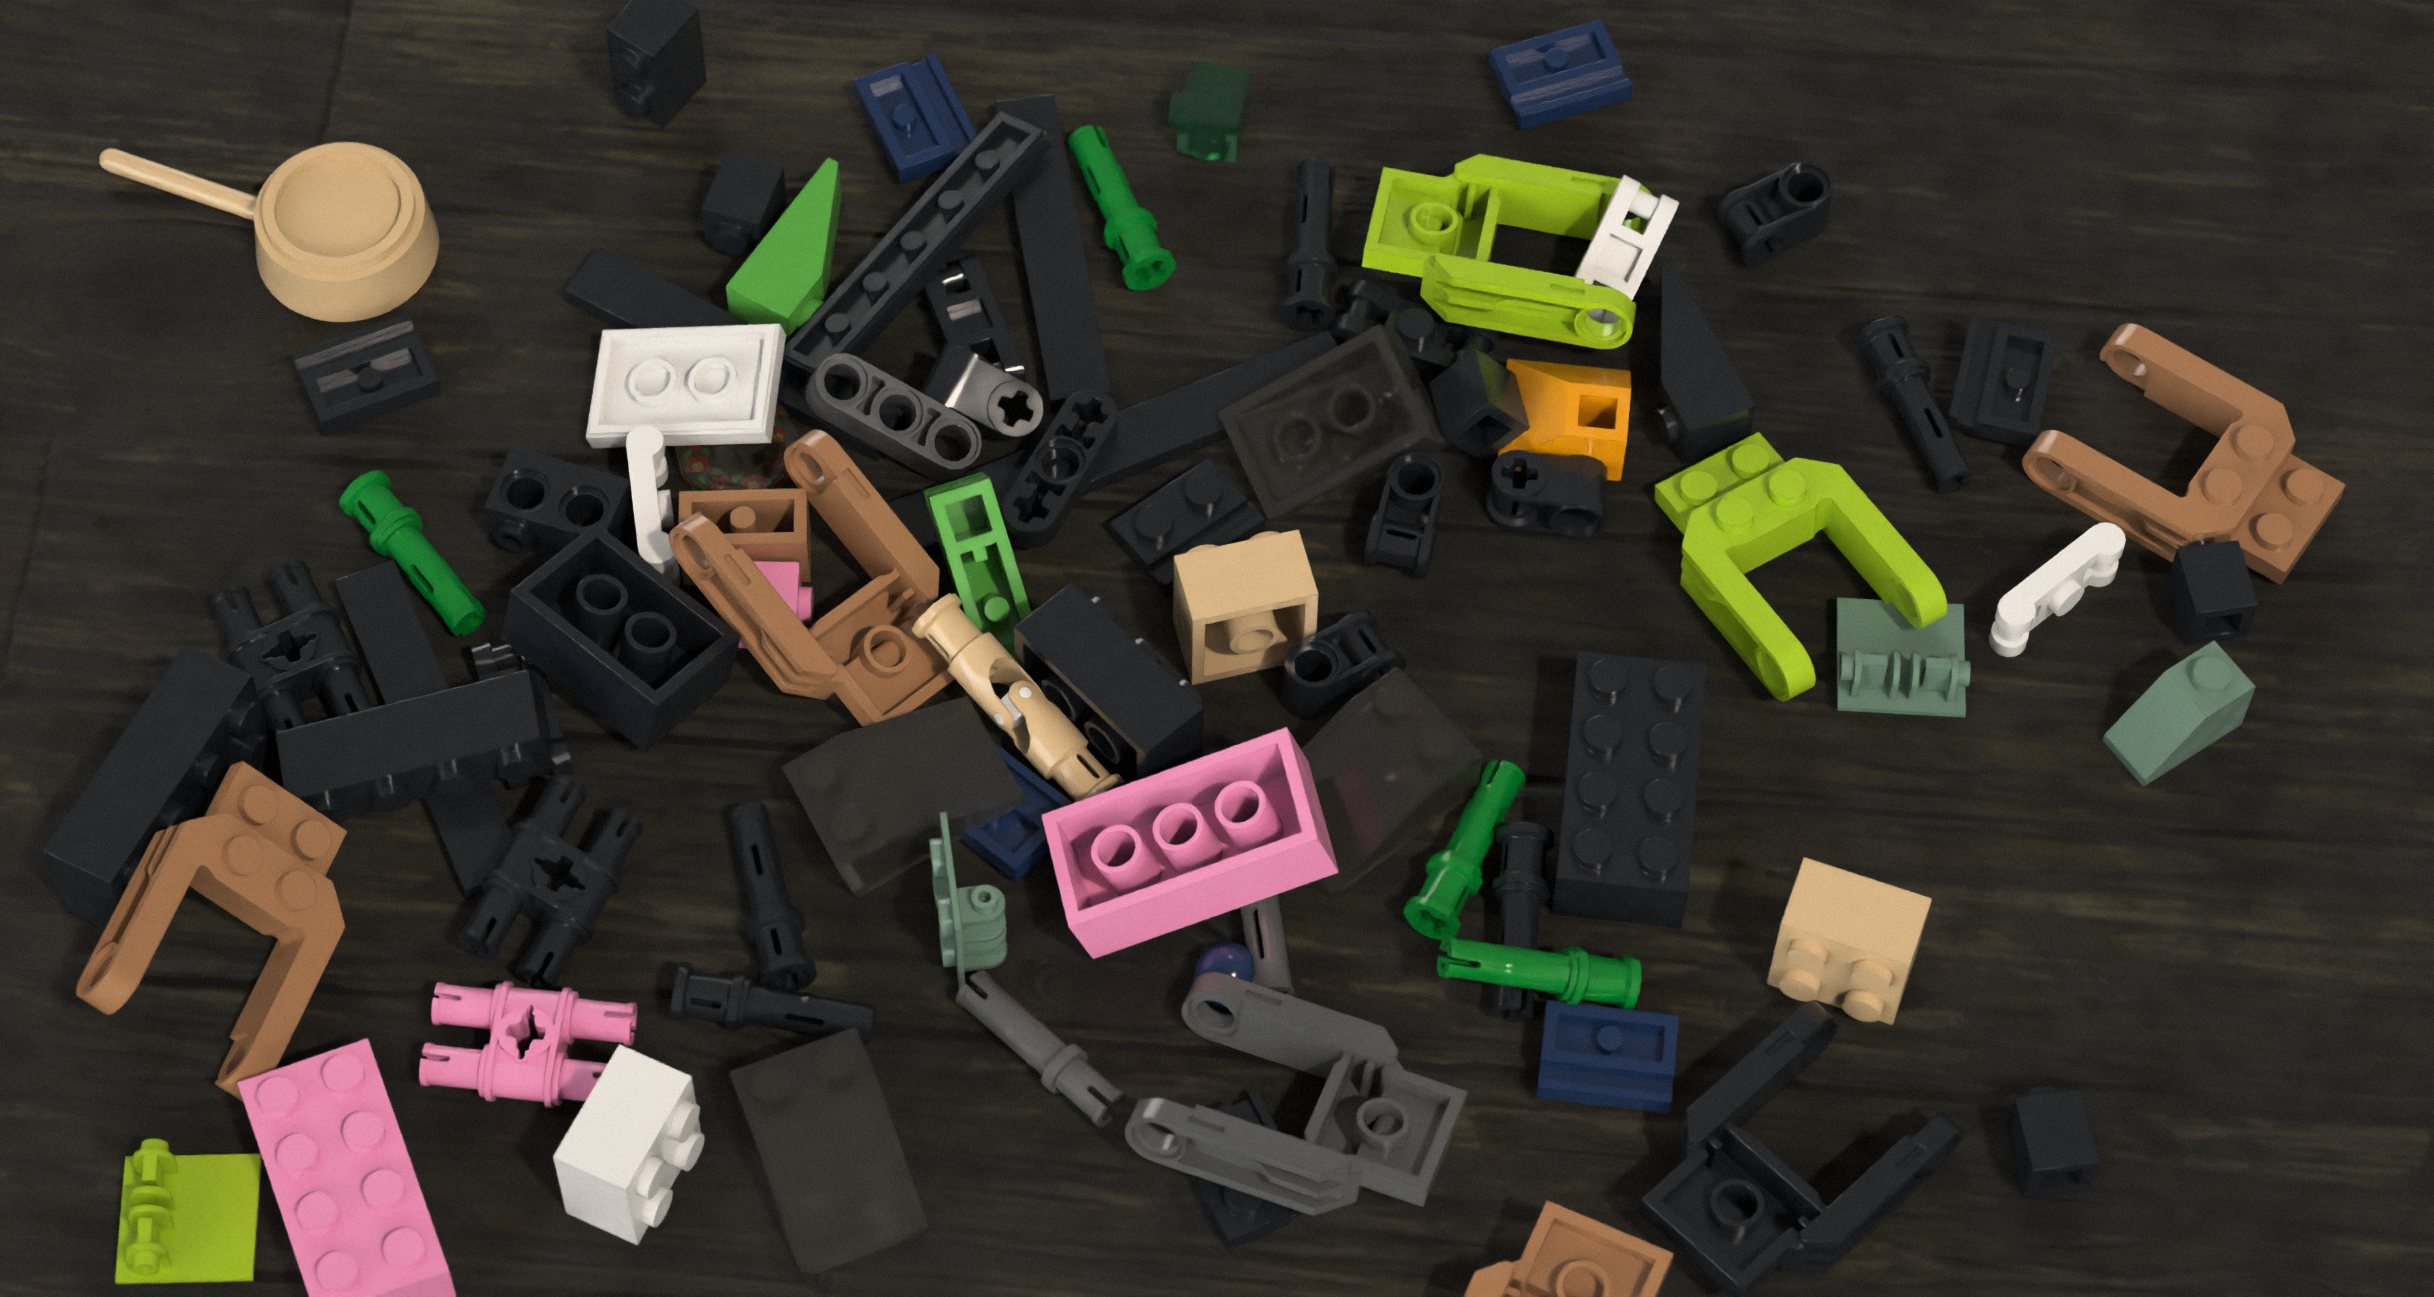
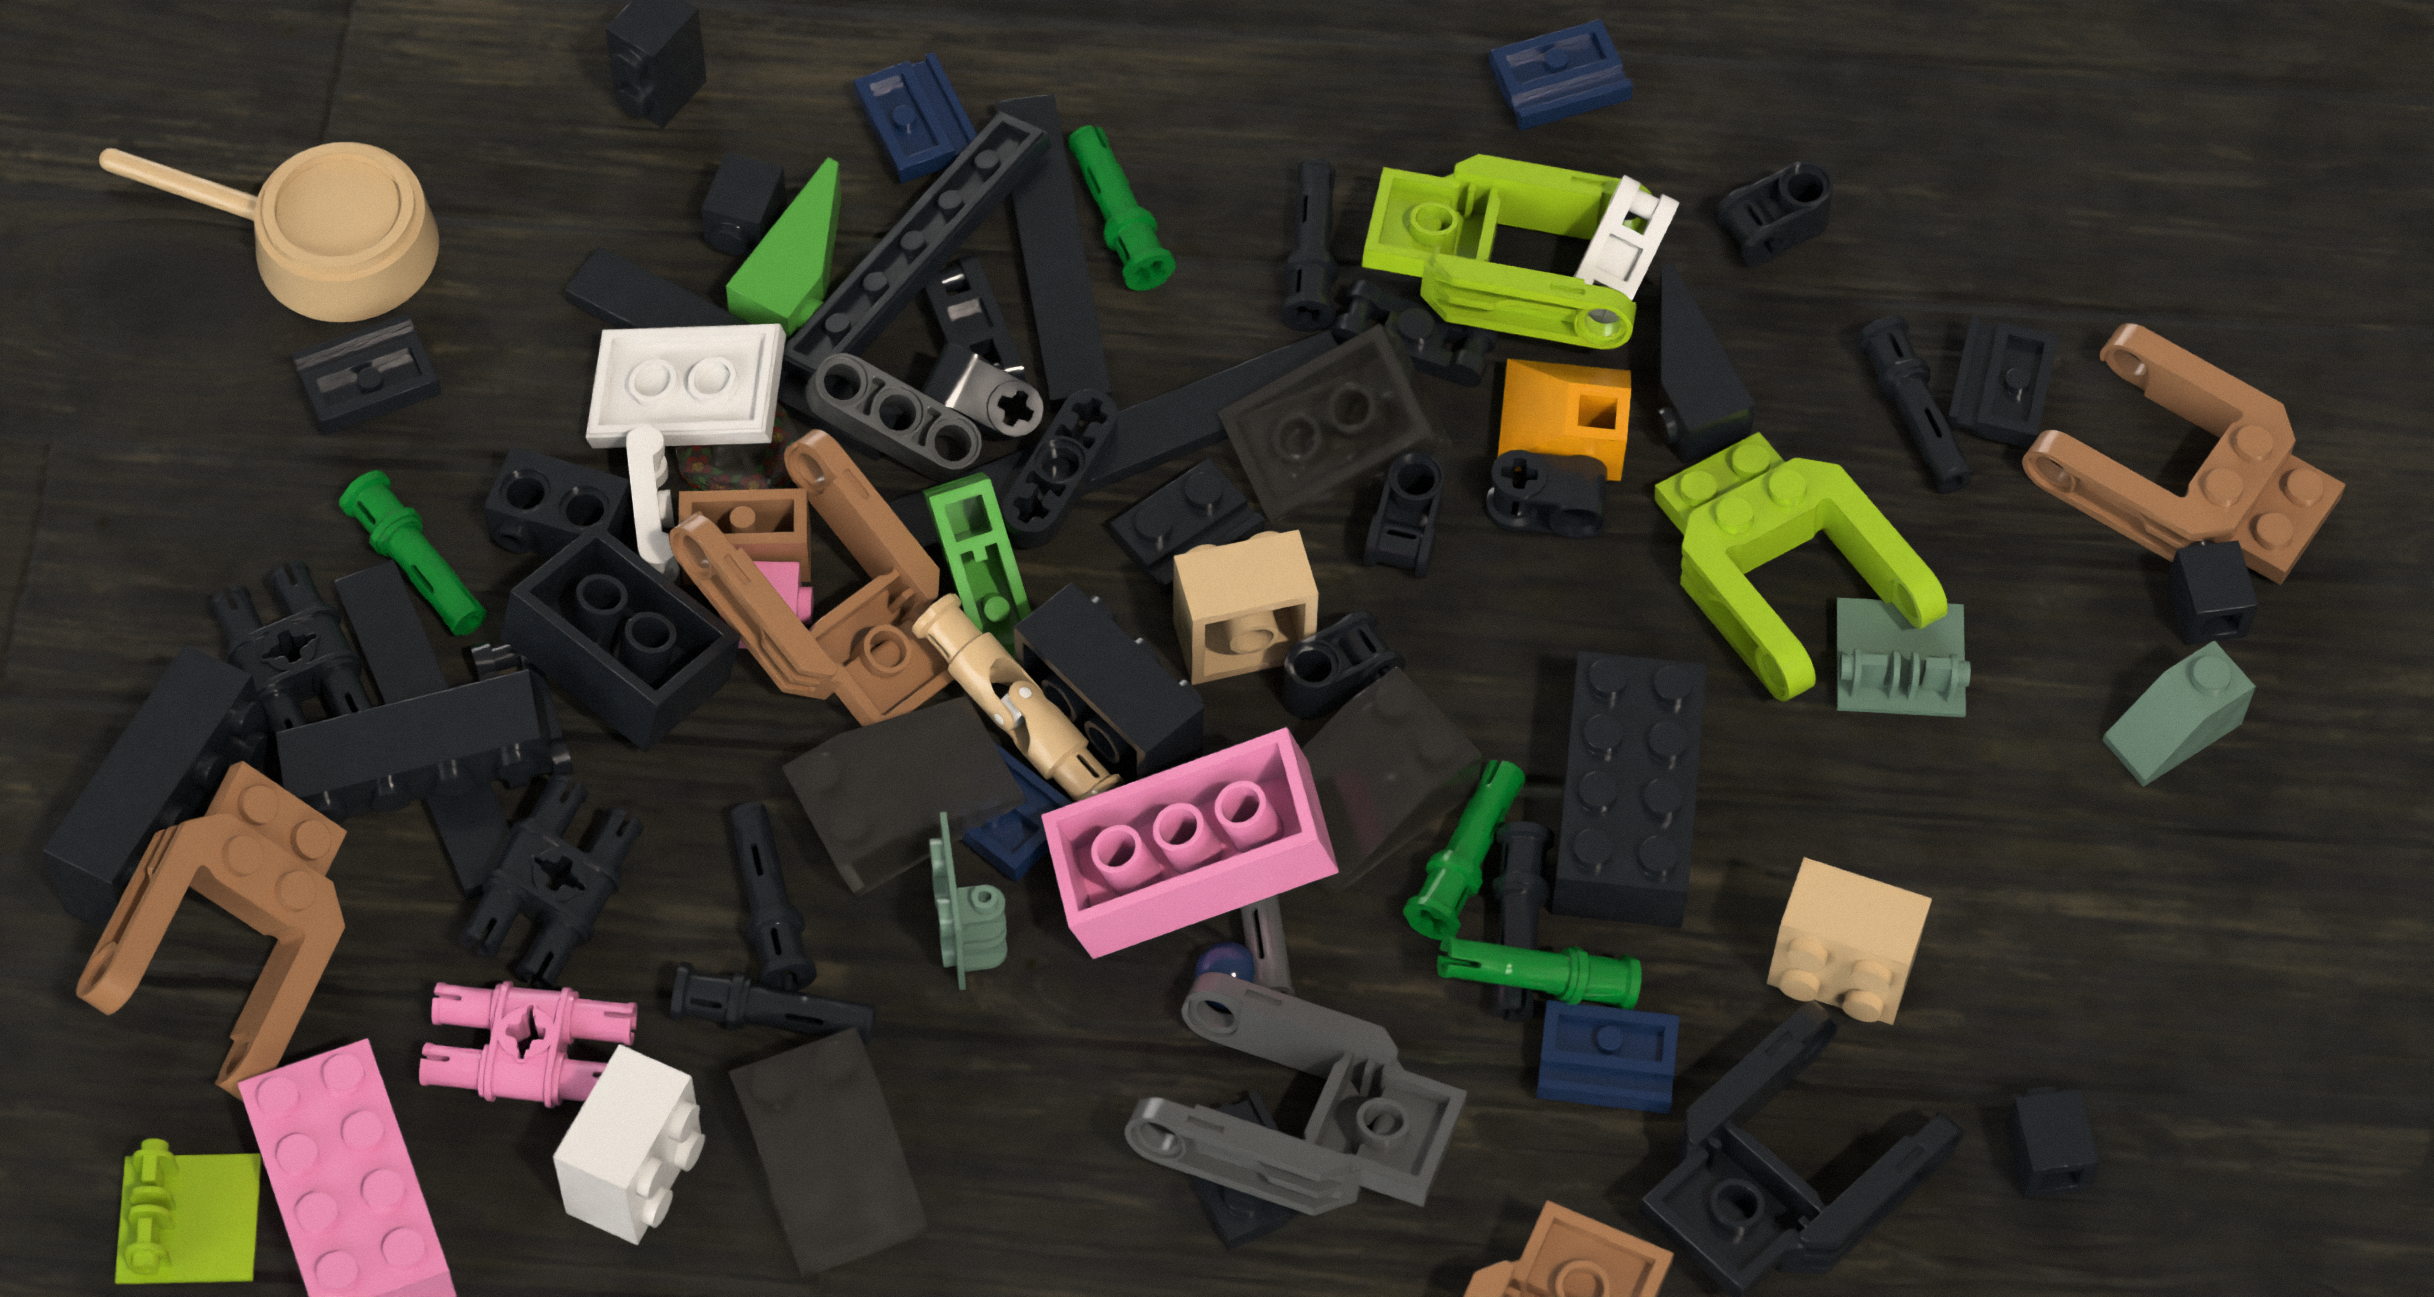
(1061, 1066): dark grey pin -> none
(1211, 111): clear green brick -> none
(1479, 405): black brick -> none
(2056, 586): white plate -> none

